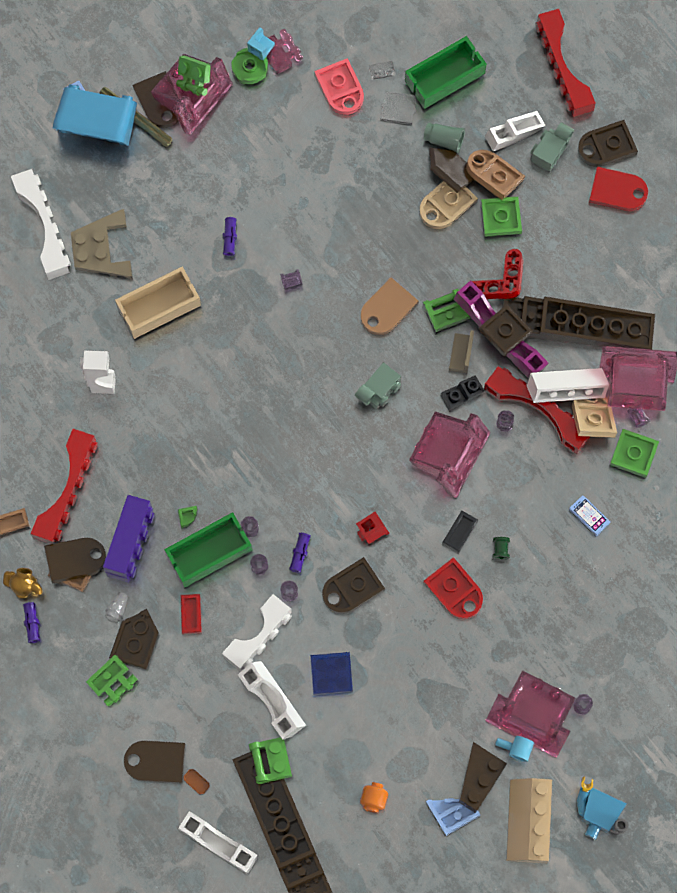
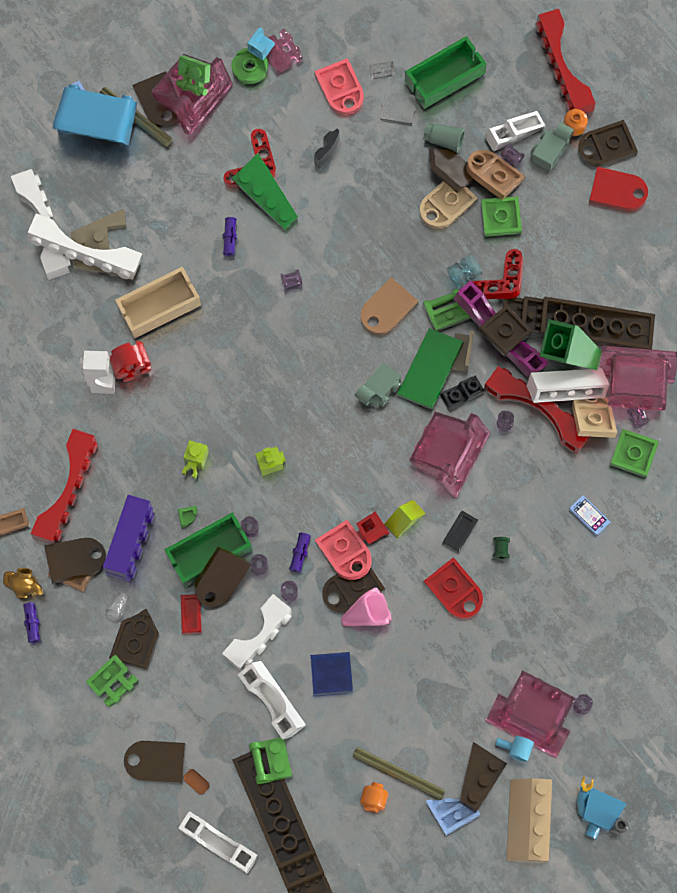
(119, 261): none -> white arch
(129, 361): none -> red brick
(195, 457): none -> lime brick
(221, 577): none -> dark brown tile
(265, 192): none -> green wing
(269, 161): none -> red beam
(270, 460): none -> lime brick
(329, 143): none -> black slope
(344, 550): none -> coral tile
(368, 611): none -> bright pink hat
(399, 773): none -> olive axle
(404, 518): none -> lime slope
(430, 368): none -> green tile
(470, 268): none -> clear light blue wheel
(512, 155): none -> clear purple bush
(569, 345): none -> green slope
(577, 120): none -> orange head

